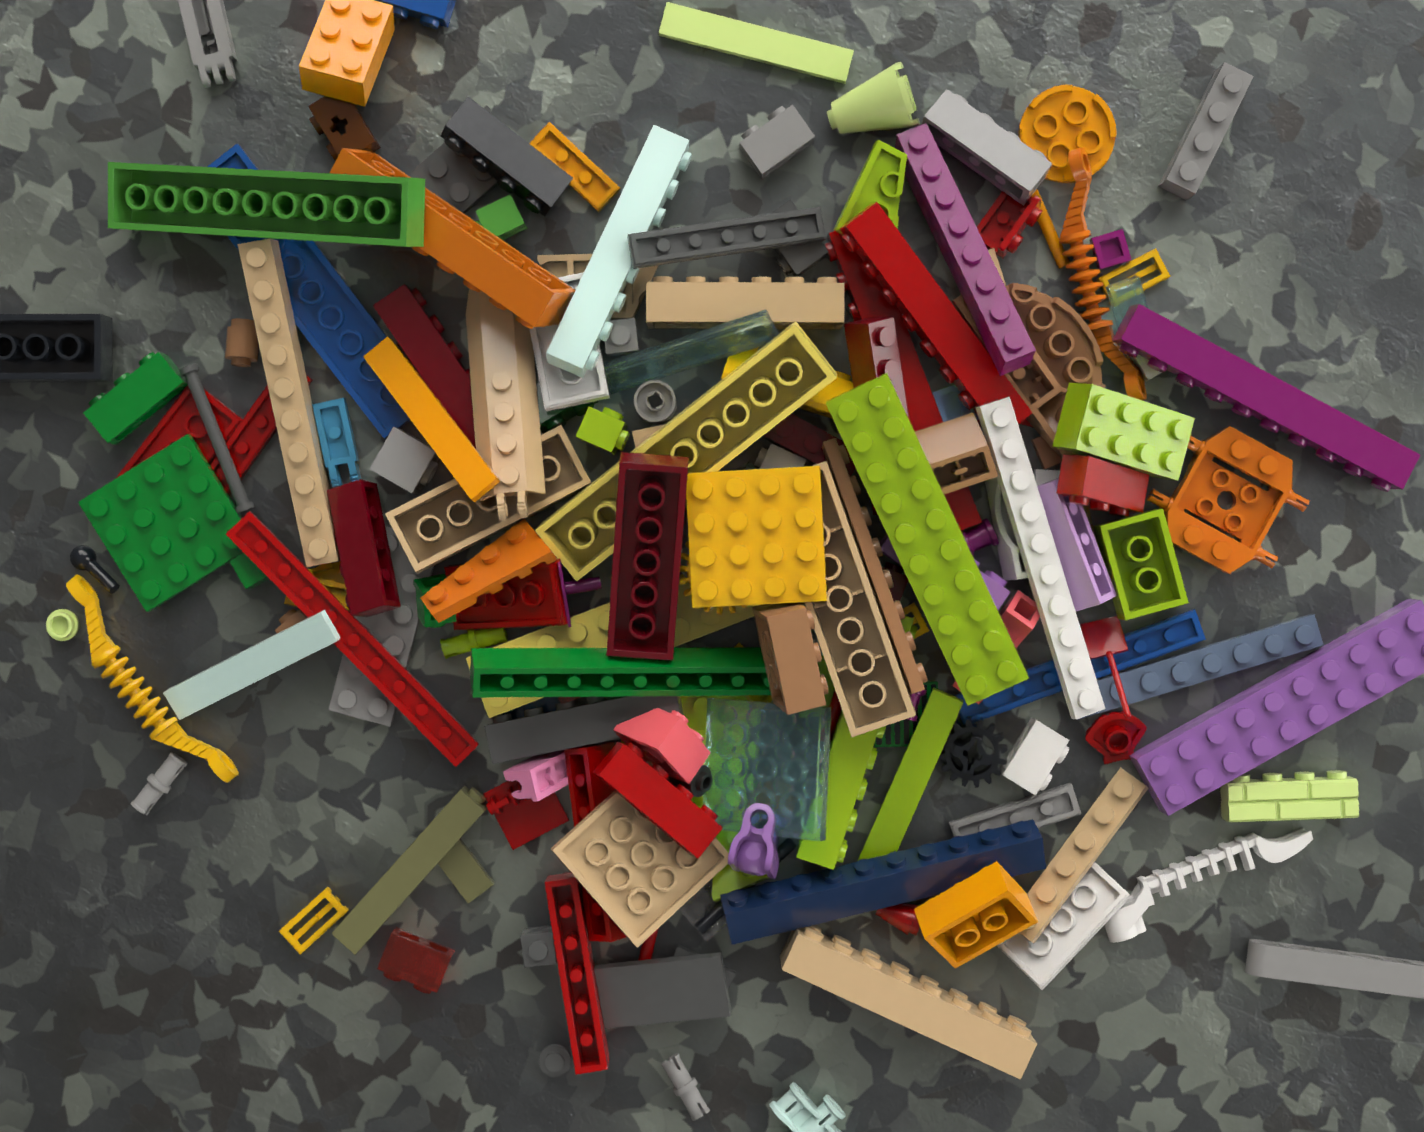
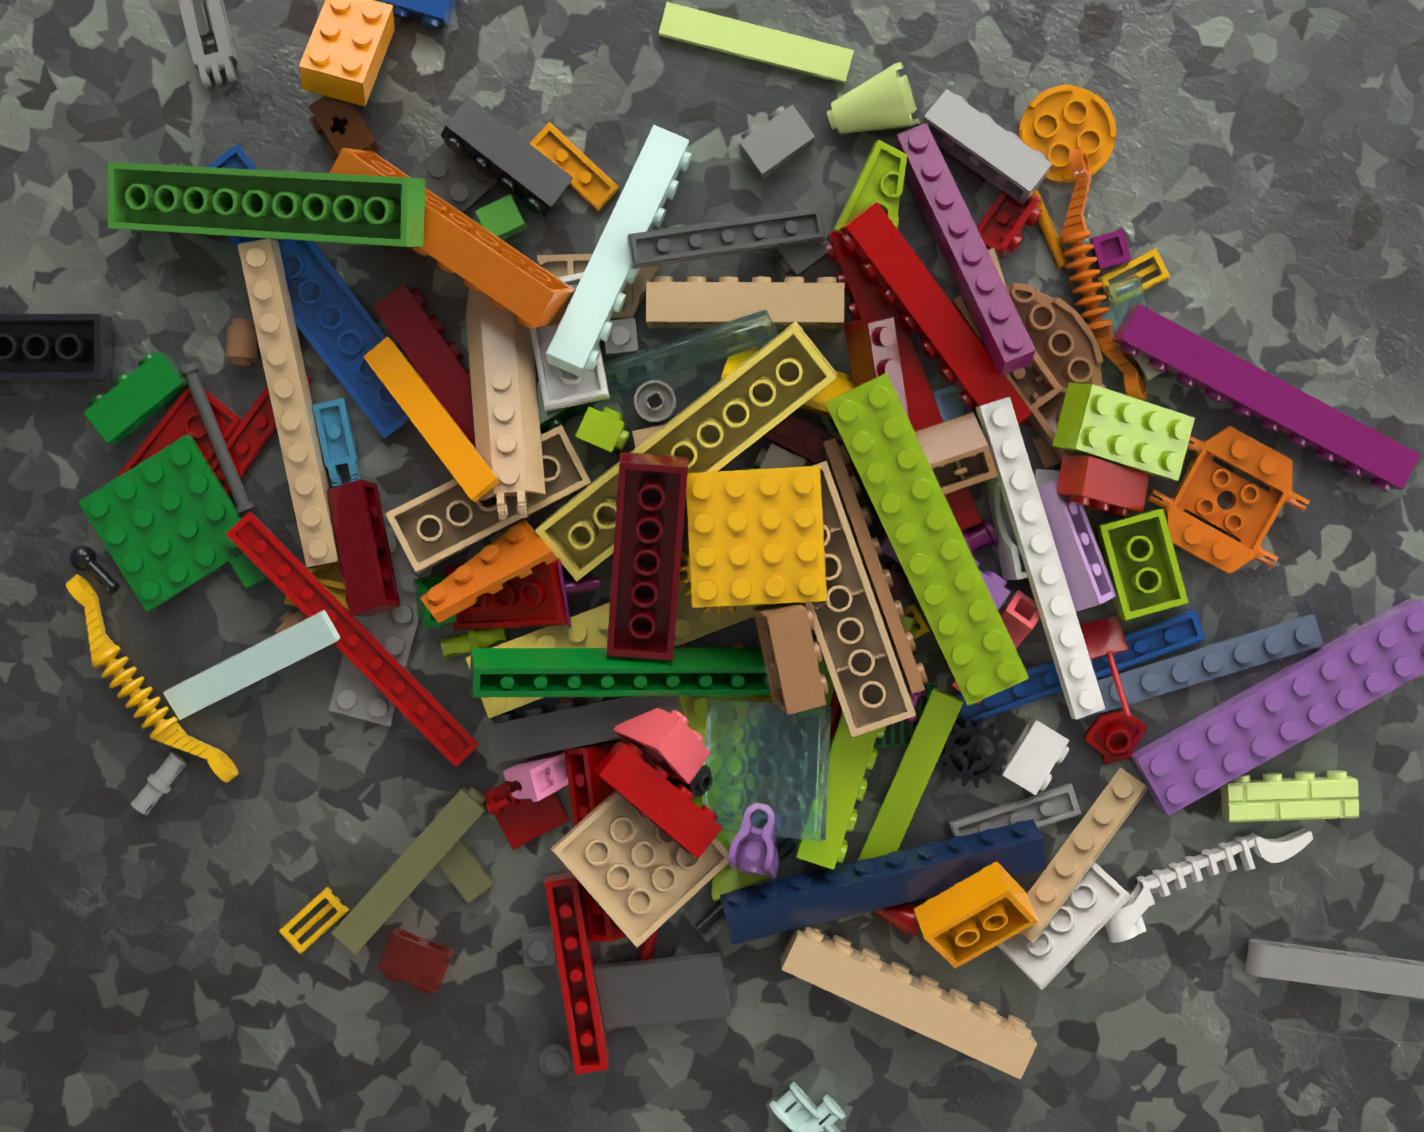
(62, 624): yellowish green plate -> none
(406, 461): light grey head -> none
(685, 1087): light grey pin -> none
(1205, 131): light grey brick -> none

